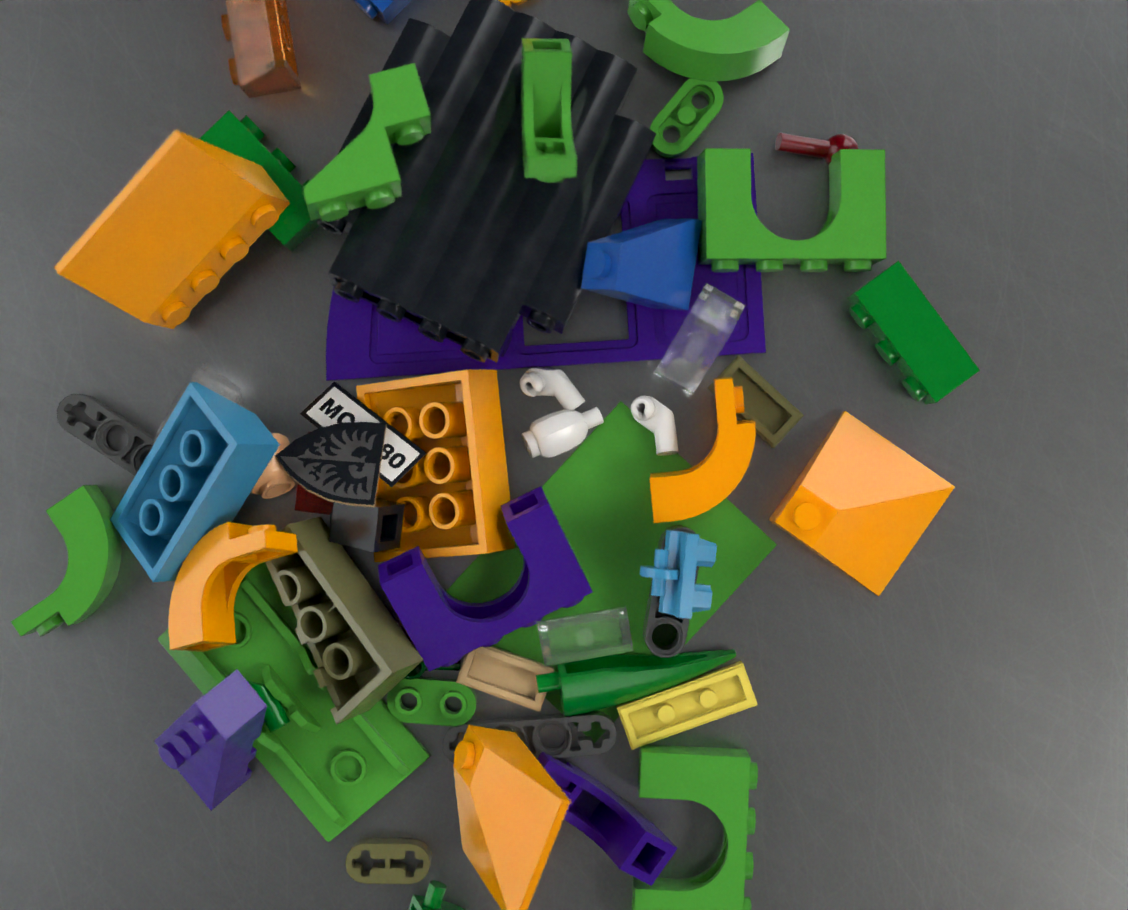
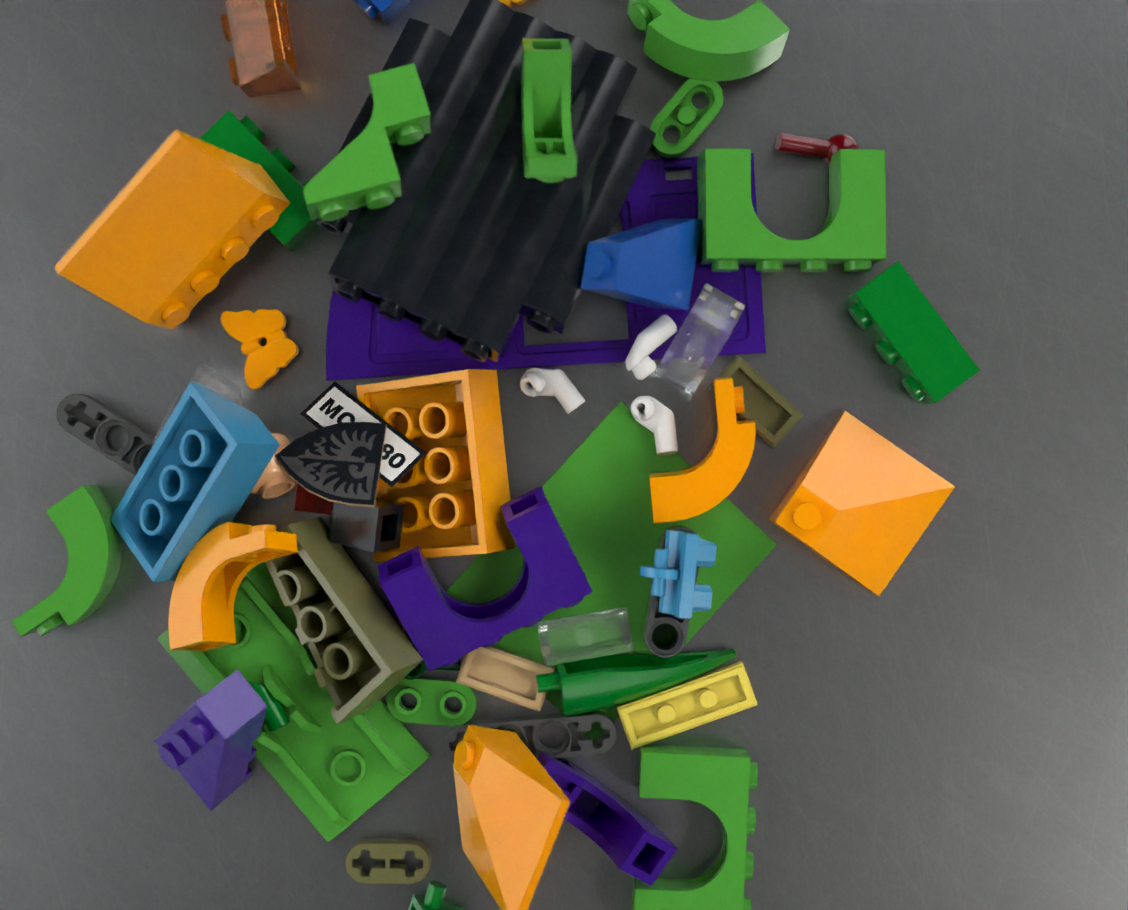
(250, 329): none -> light orange animal
(559, 431): white plant -> none
(646, 343): none -> white arm

